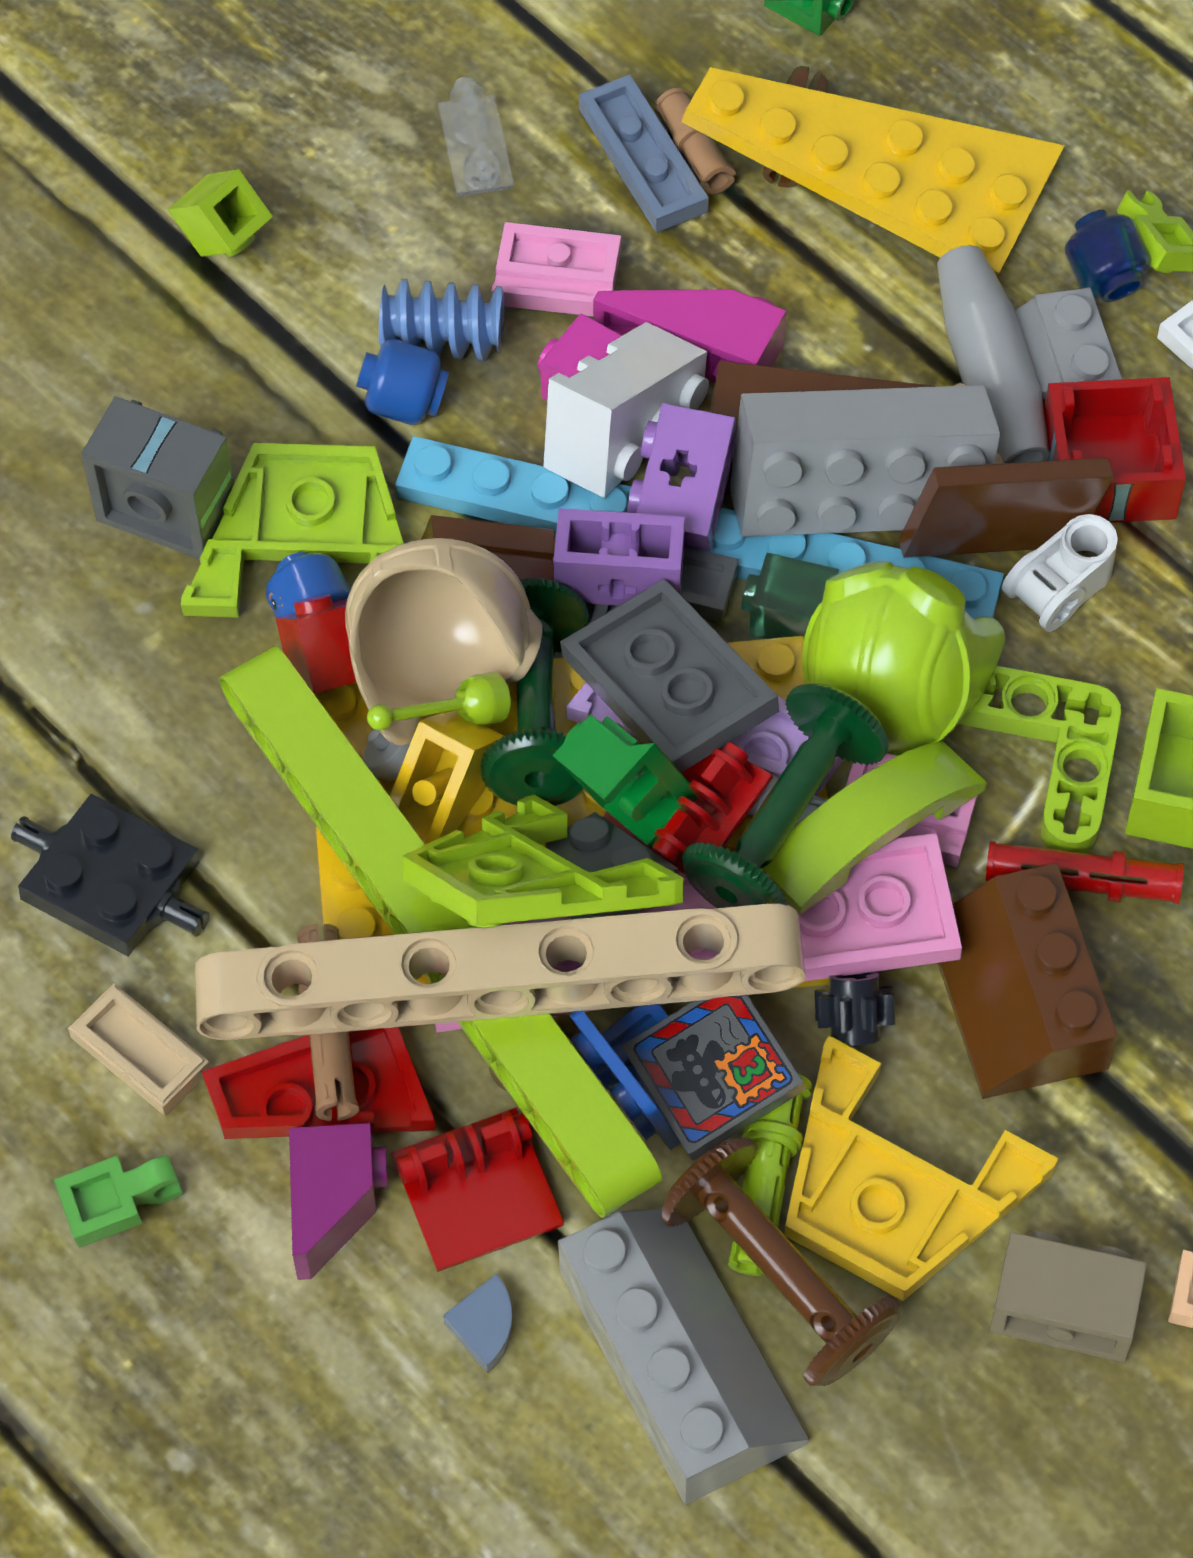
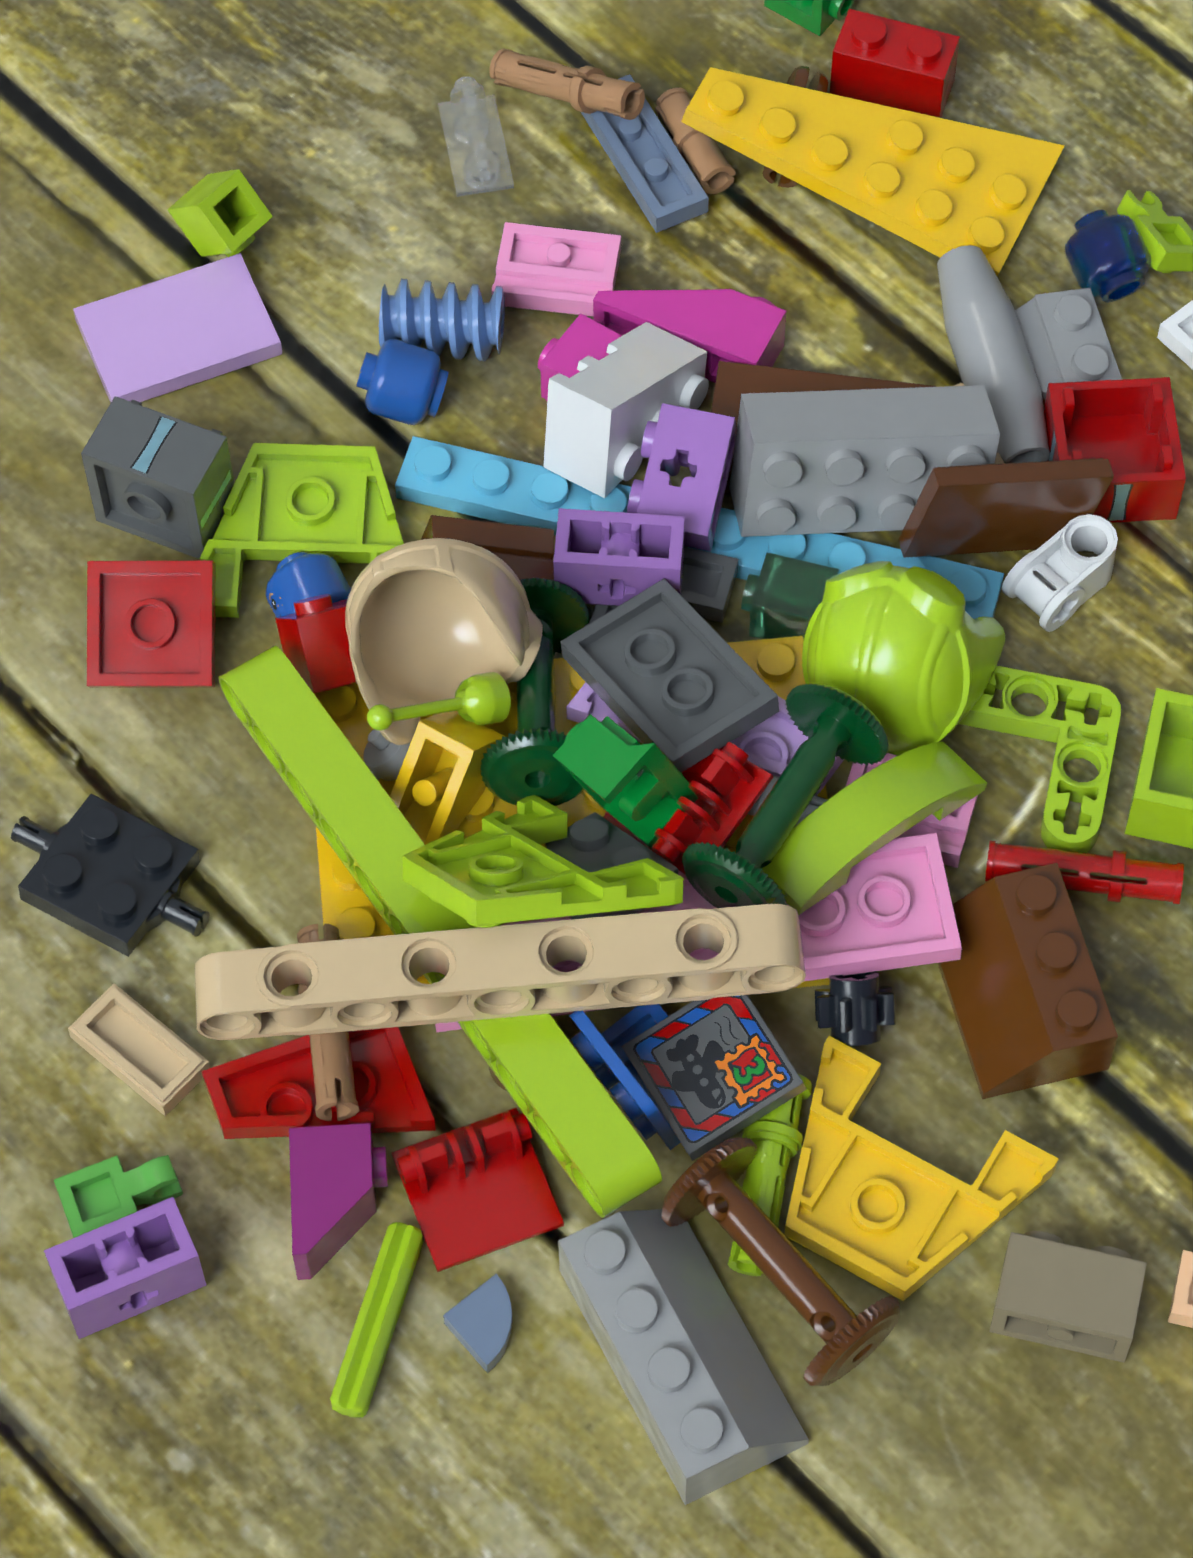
(125, 1267): none -> medium lavender brick
(151, 624): none -> red plate
(178, 331): none -> lavender tile
(376, 1320): none -> lime axle
(584, 88): none -> medium nougat pin
(894, 63): none -> red brick

